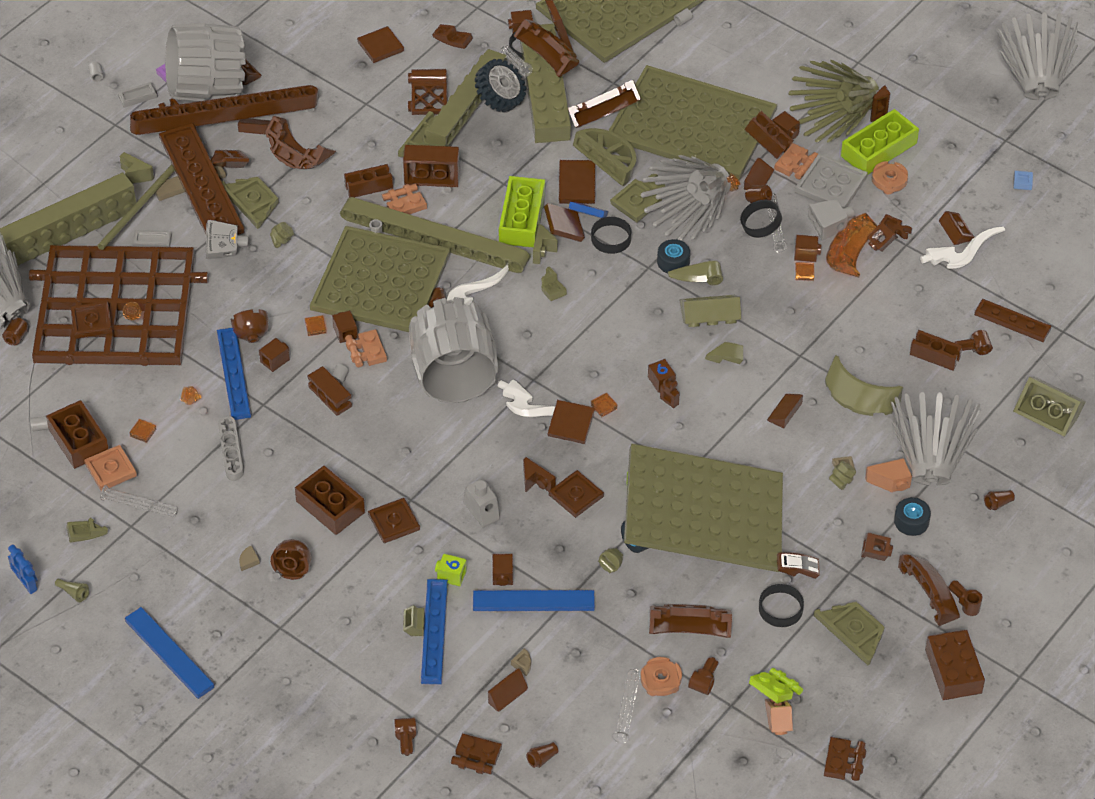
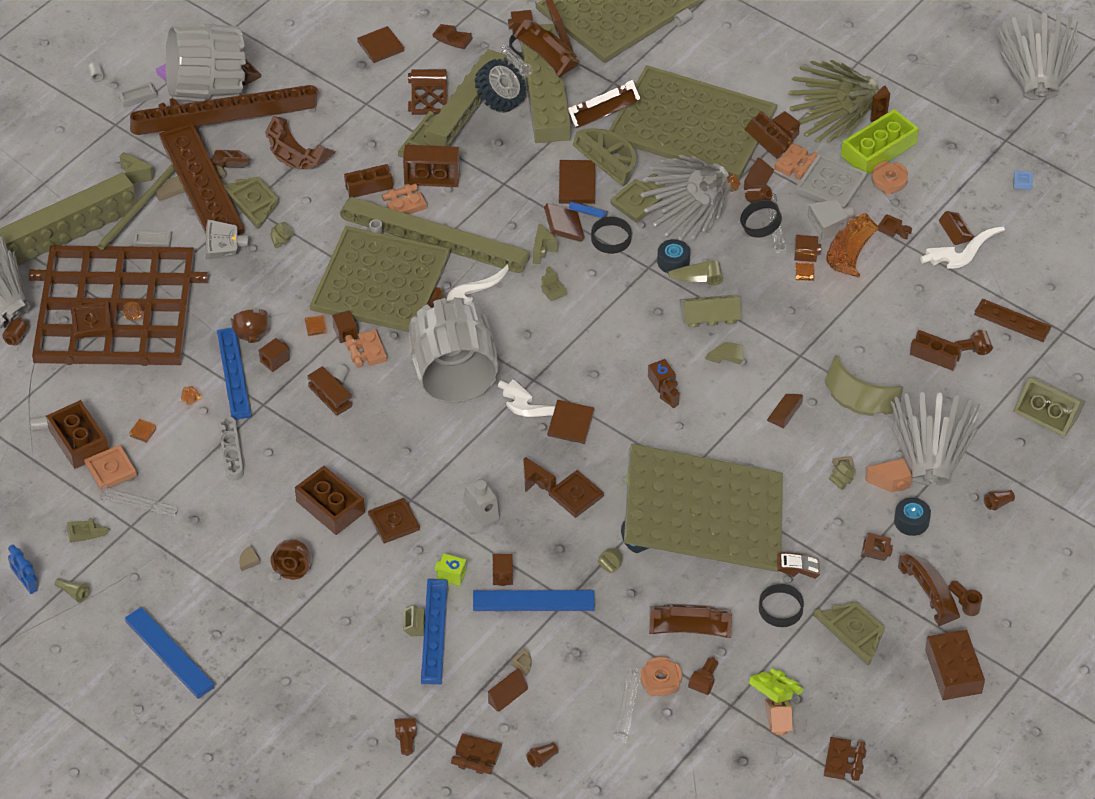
(253, 126): reddish brown slope -> none
(521, 211): lime brick -> none
(604, 404): clear orange tile -> none
(881, 230): reddish brown brick -> none

